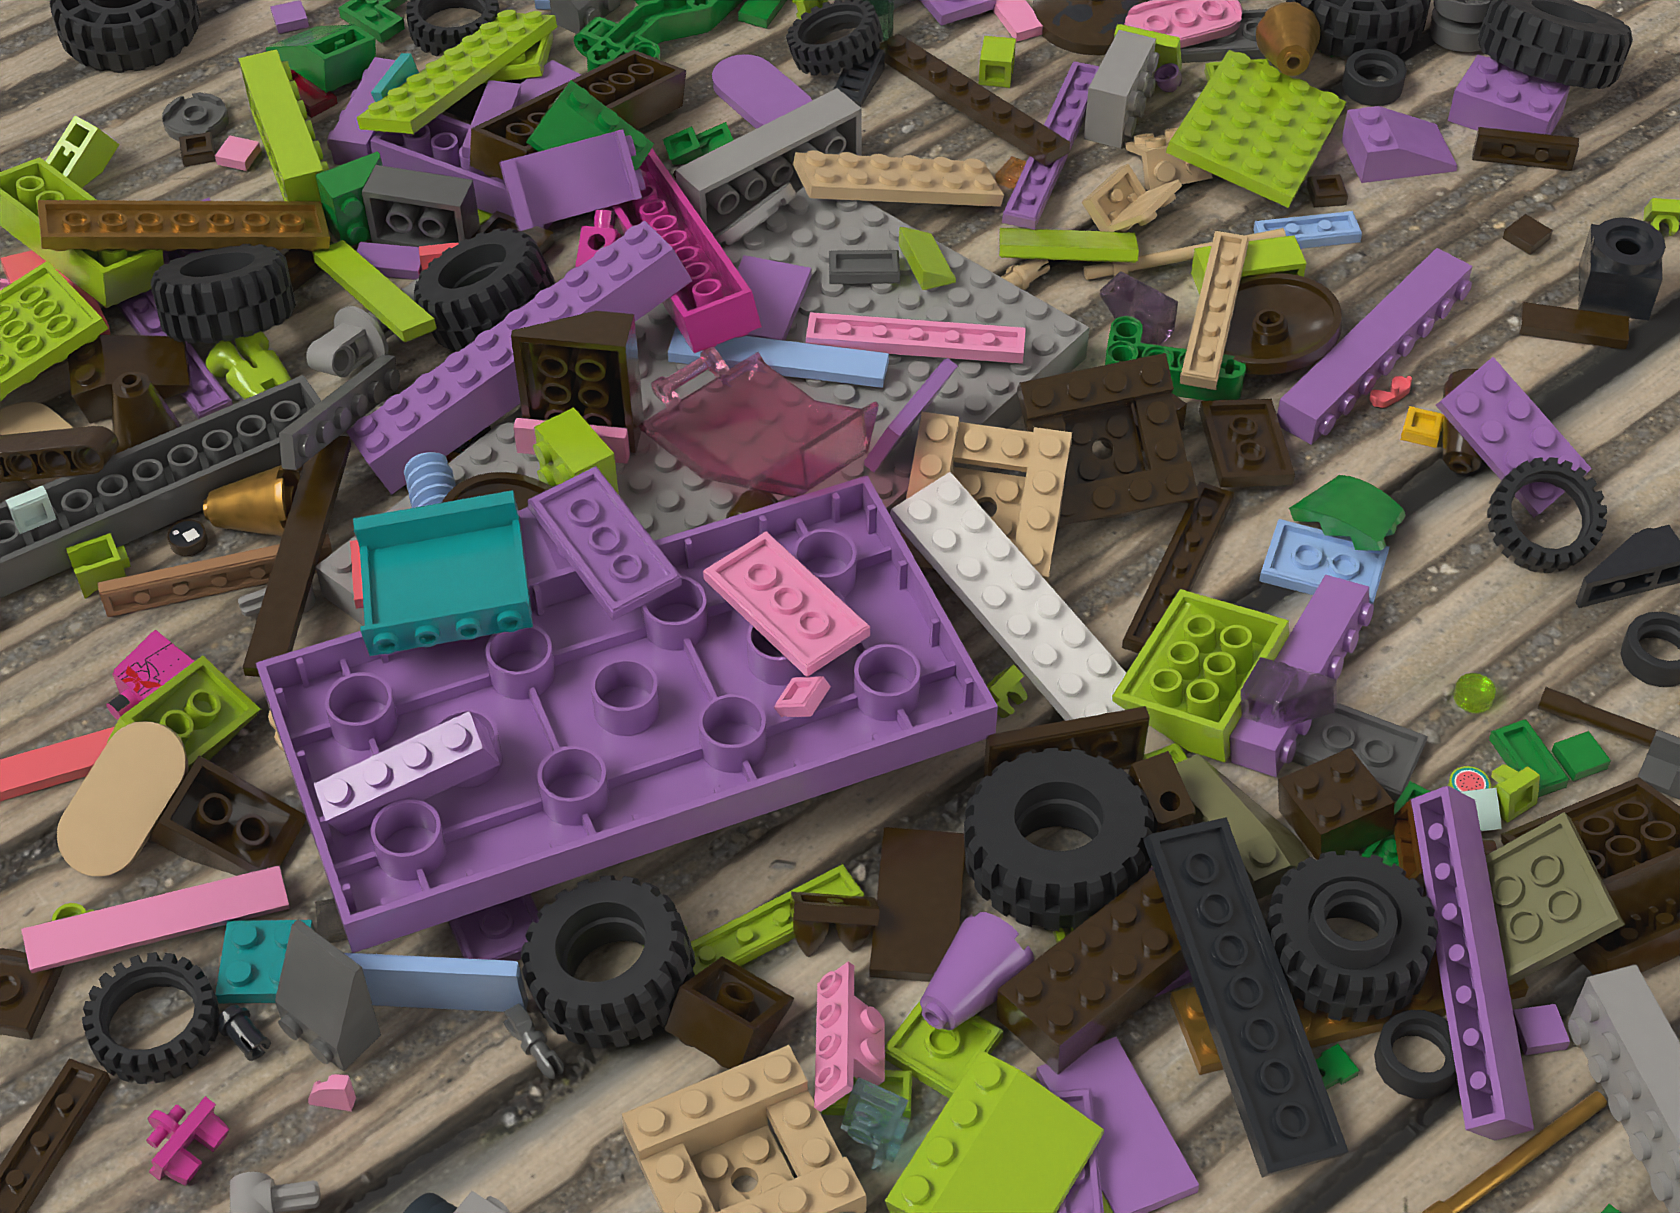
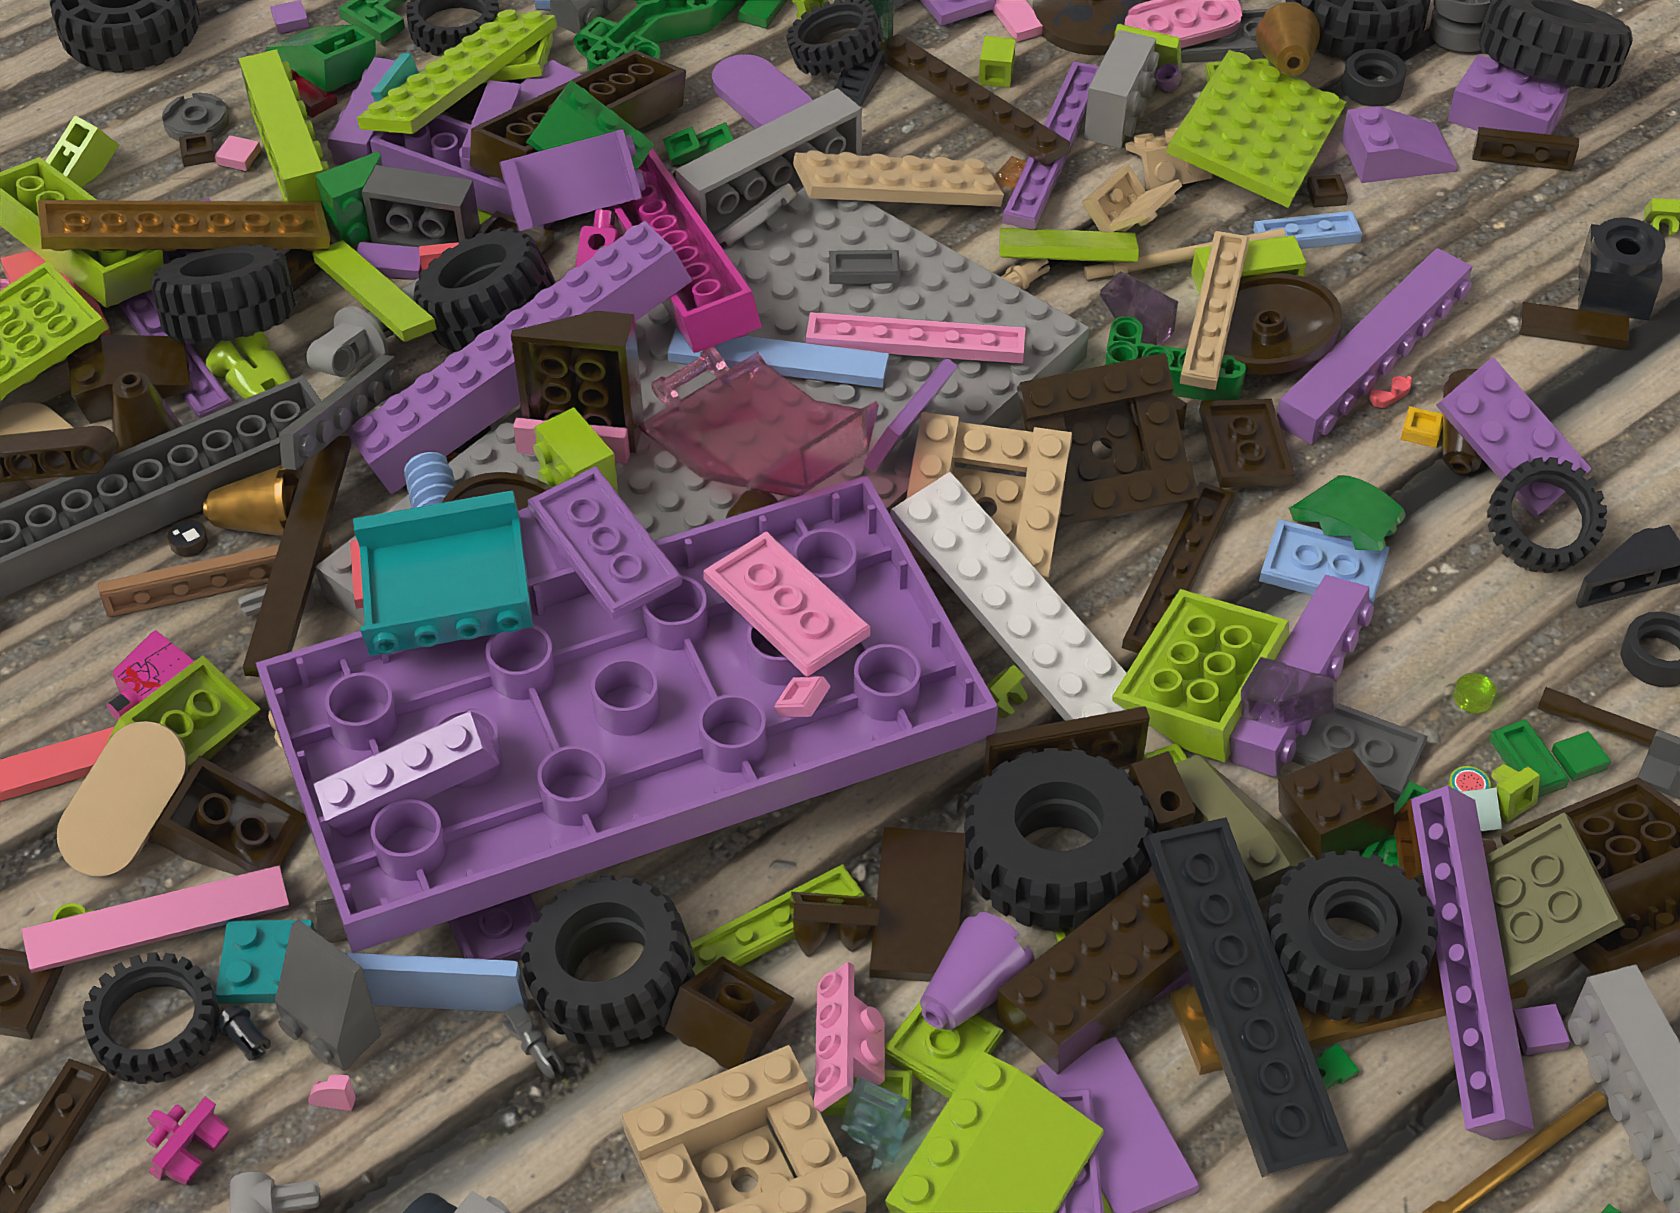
(31, 509): light aqua tile -> none
(97, 562): lime window -> none
(776, 292): medium lavender tile -> none
(925, 258): lime slope -> none
(1405, 1080): black tyre -> none
(1527, 234): dark brown tile -> none

